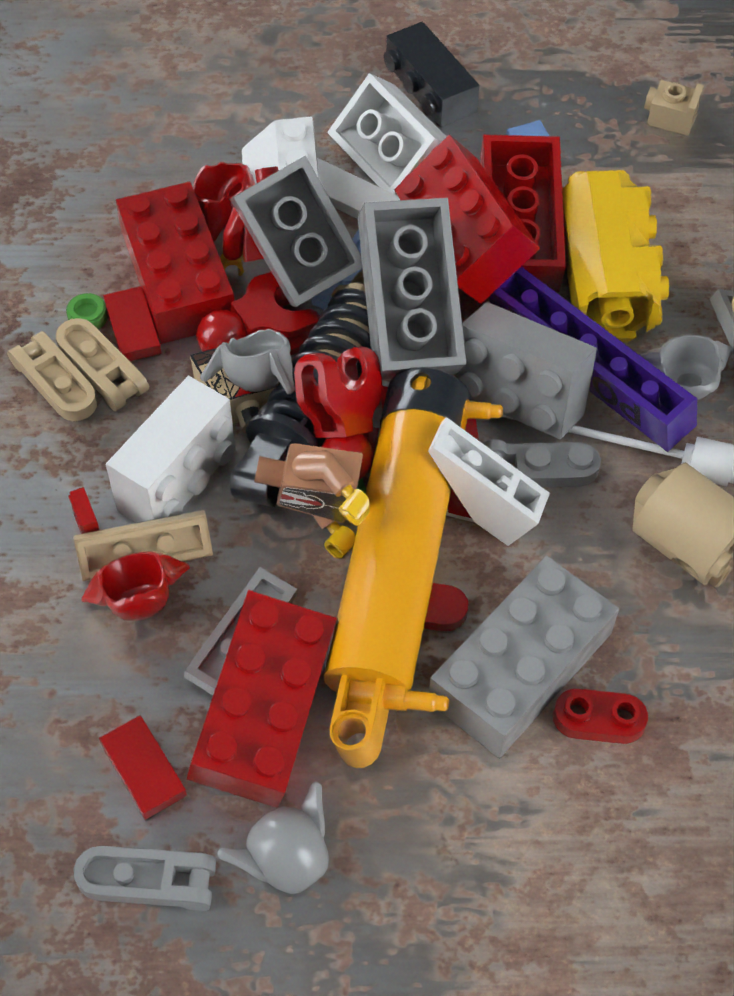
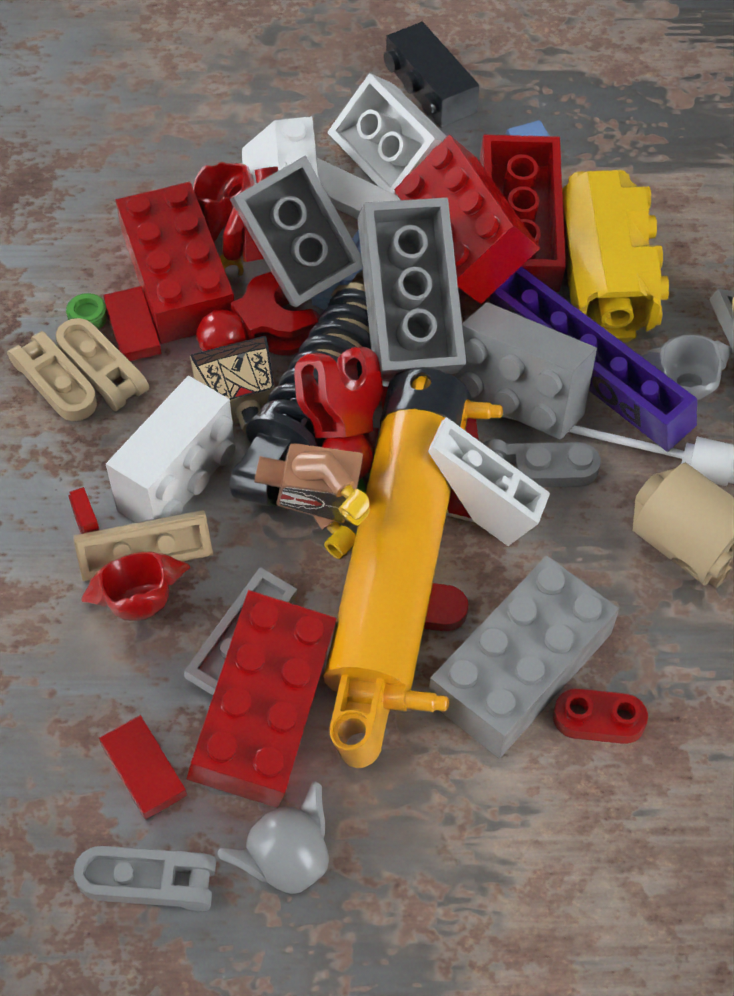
(254, 362): light grey piece -> none
(673, 106): tan brick -> none

